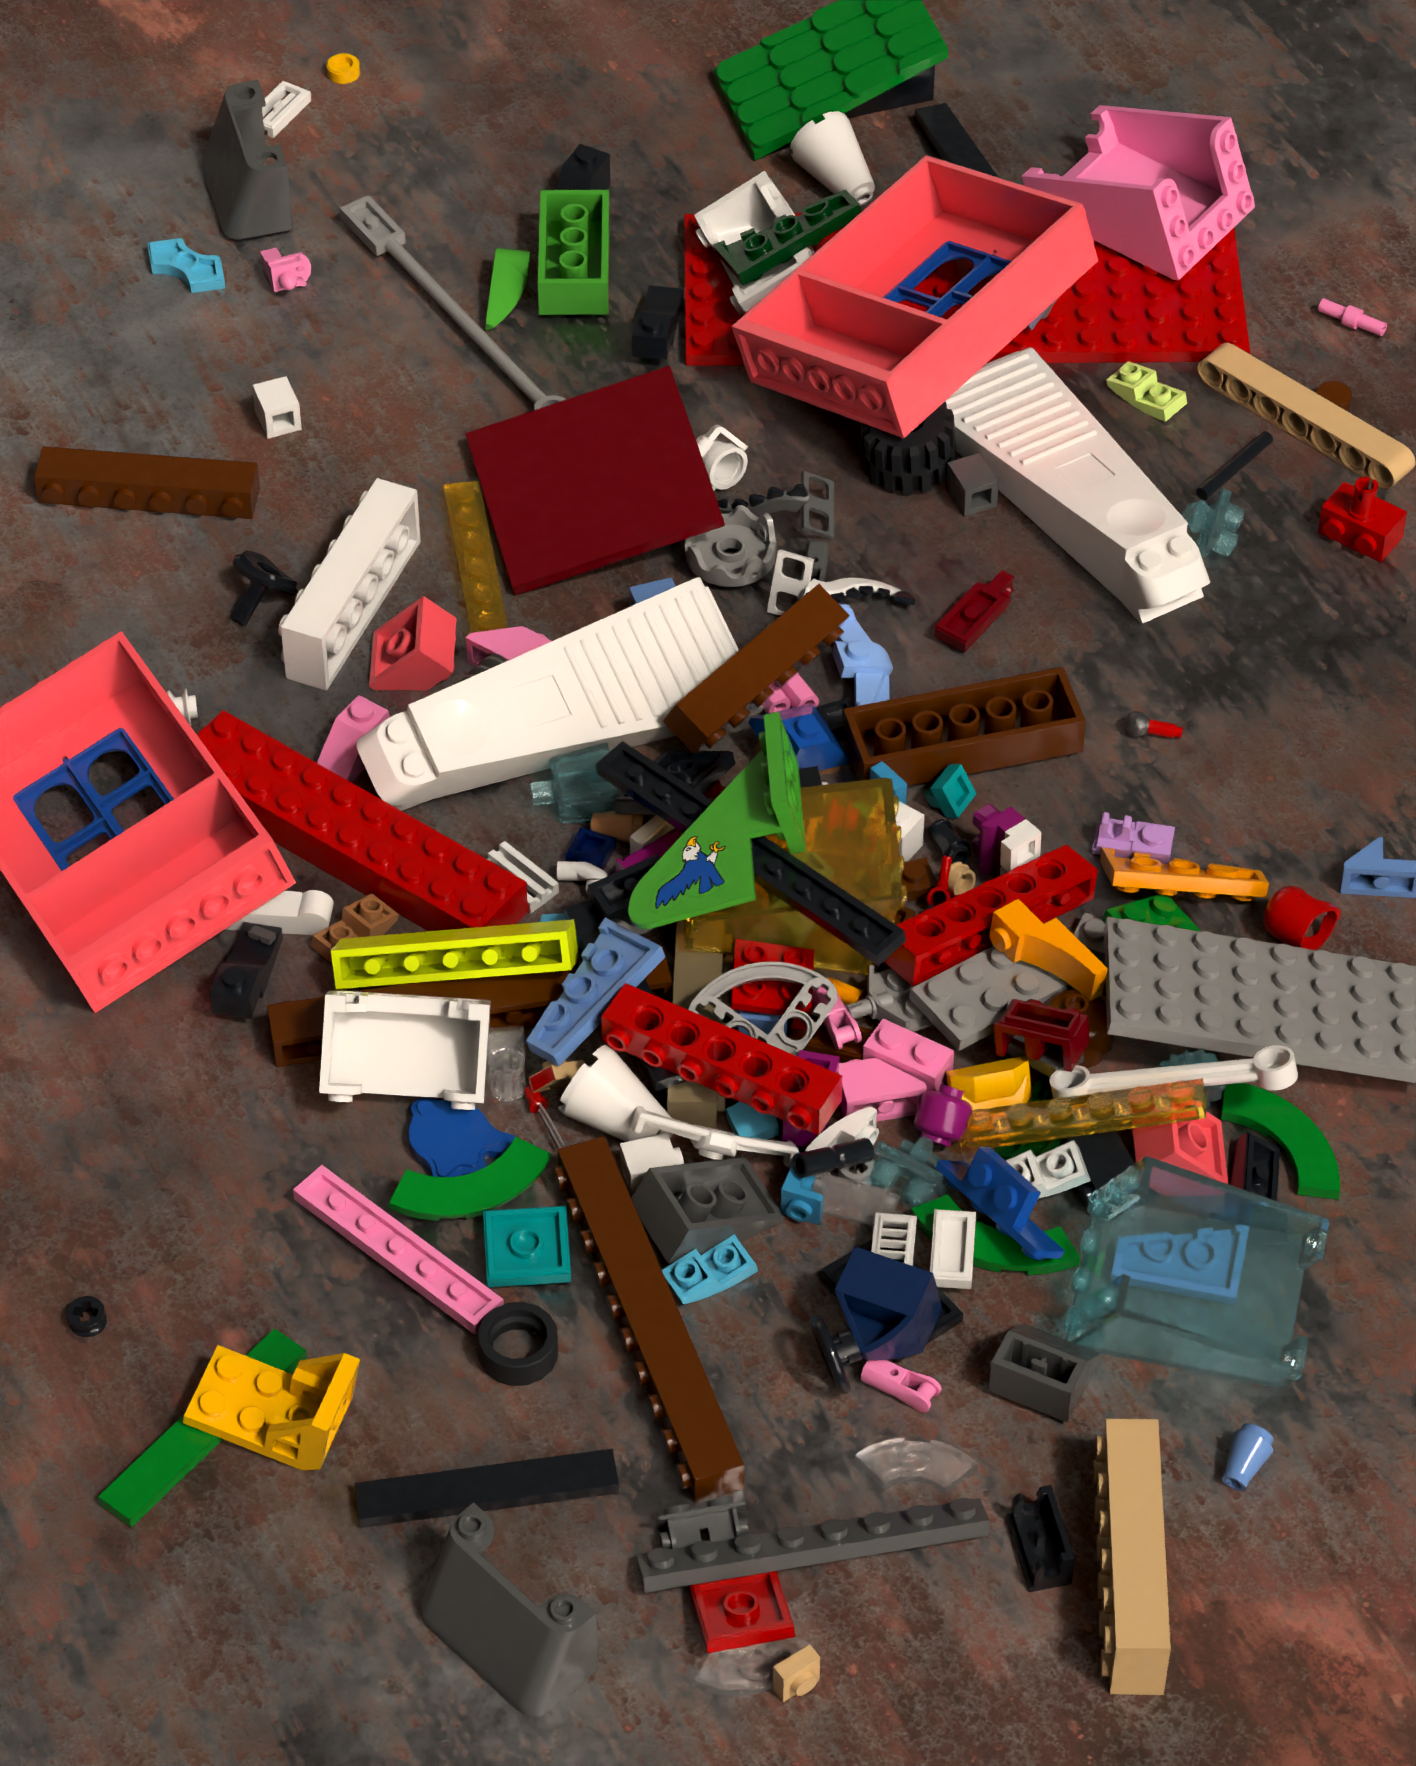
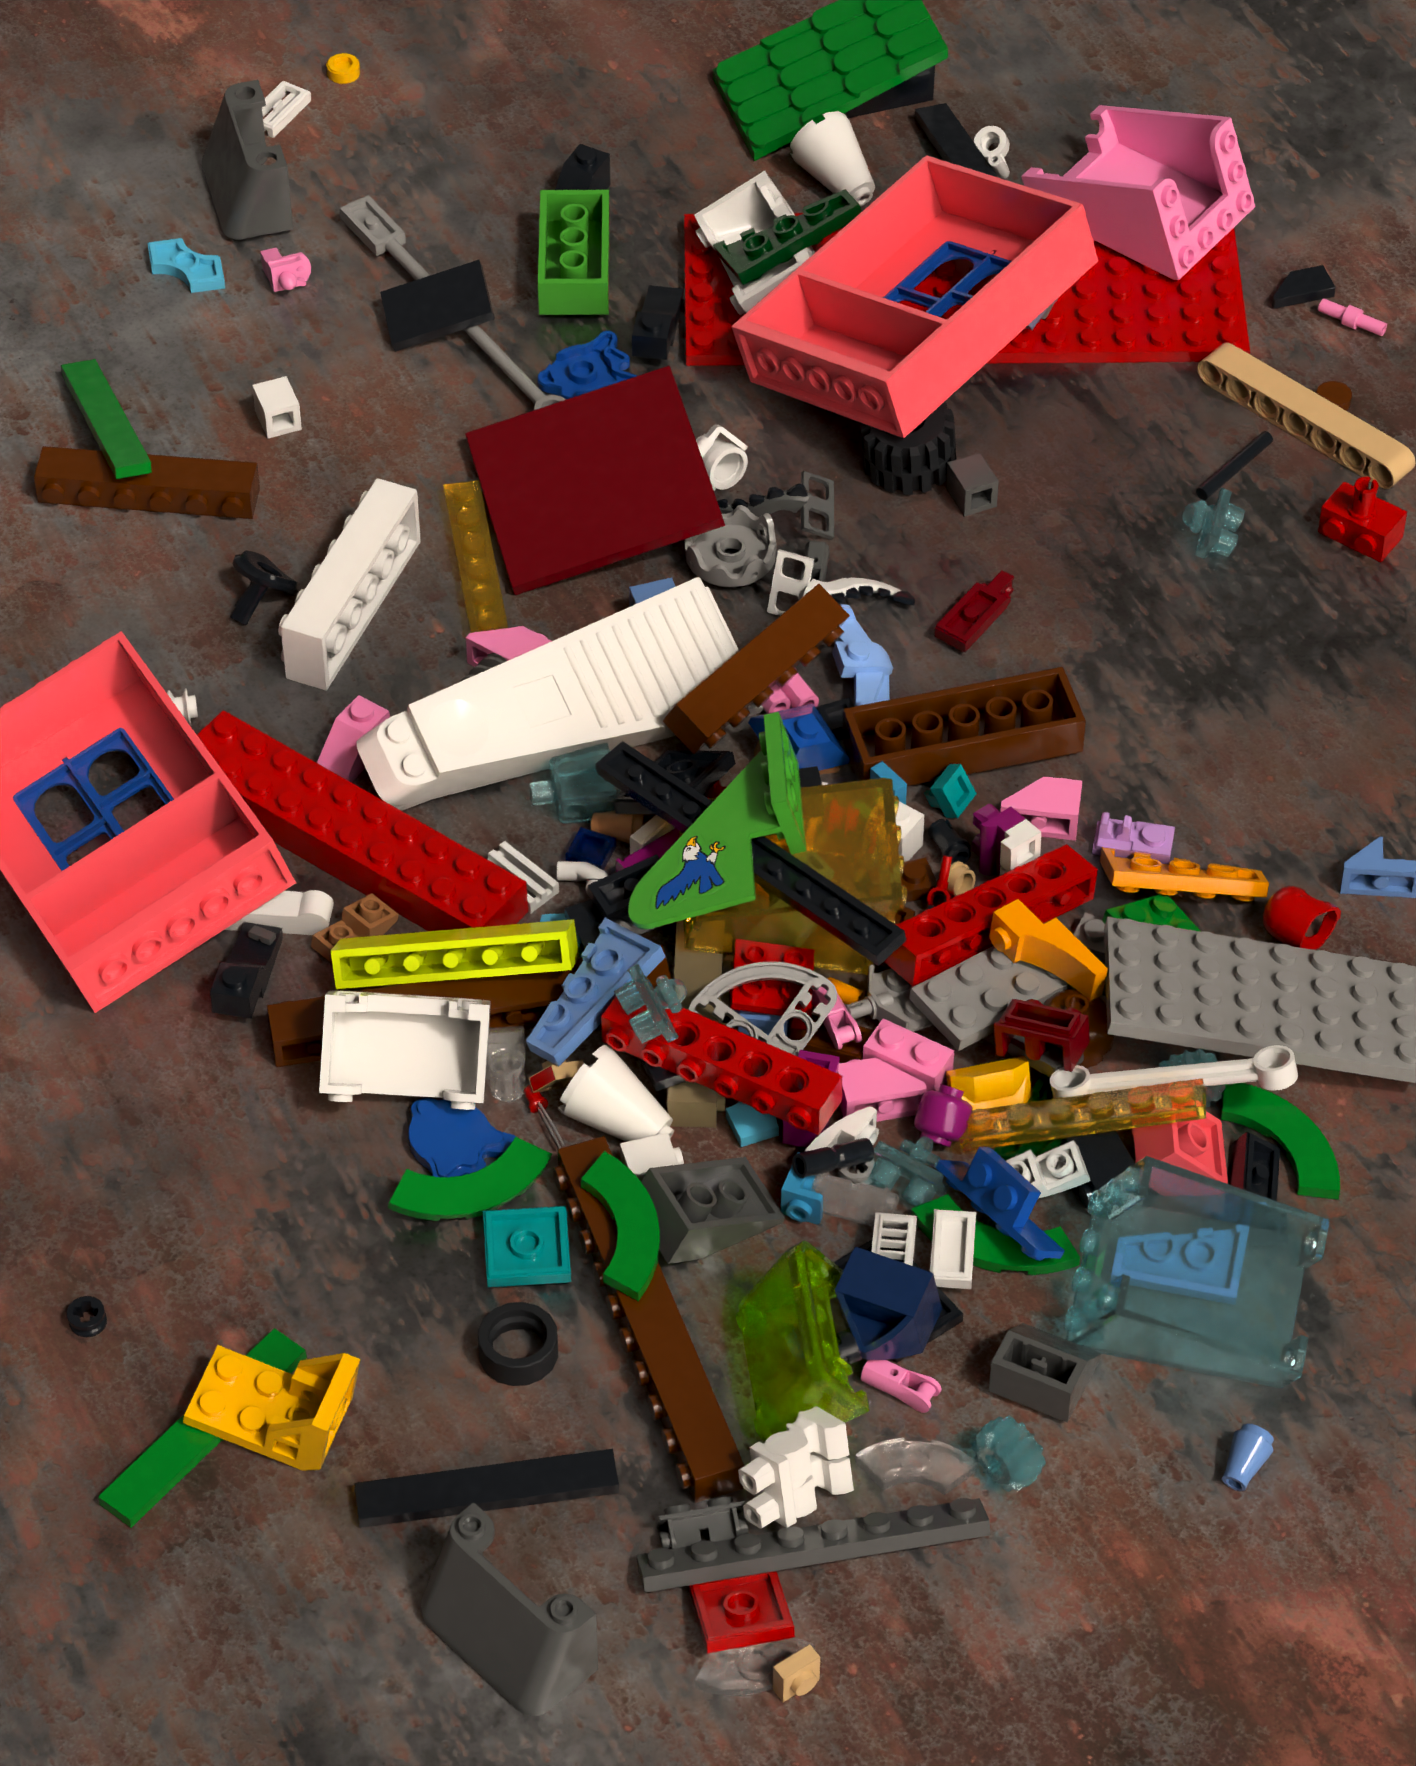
(106, 419): none -> green tile
(397, 1248): bright pink plate -> none
(414, 649): coral slope -> none
(437, 305): none -> black tile
(507, 283): bright green piece -> none
(586, 367): none -> blue tile
(635, 1224): none -> green tile
(641, 992): none -> clear light blue hips
(707, 1274): medium azure slope -> none
(713, 1142): white plate -> none
(794, 1343): none -> clear neon green windscreen
(794, 1464): none -> white hips
(988, 136): none -> white plate
(1008, 1453): none -> clear light blue gear
(1041, 1541): black hinge -> none
(1050, 806): none -> bright pink slope
(1077, 483): white brick -> none
(1131, 1557): tan brick -> none
(1140, 389): yellowish green slope -> none
(1140, 724): piece -> none
(1304, 286): none -> black tile

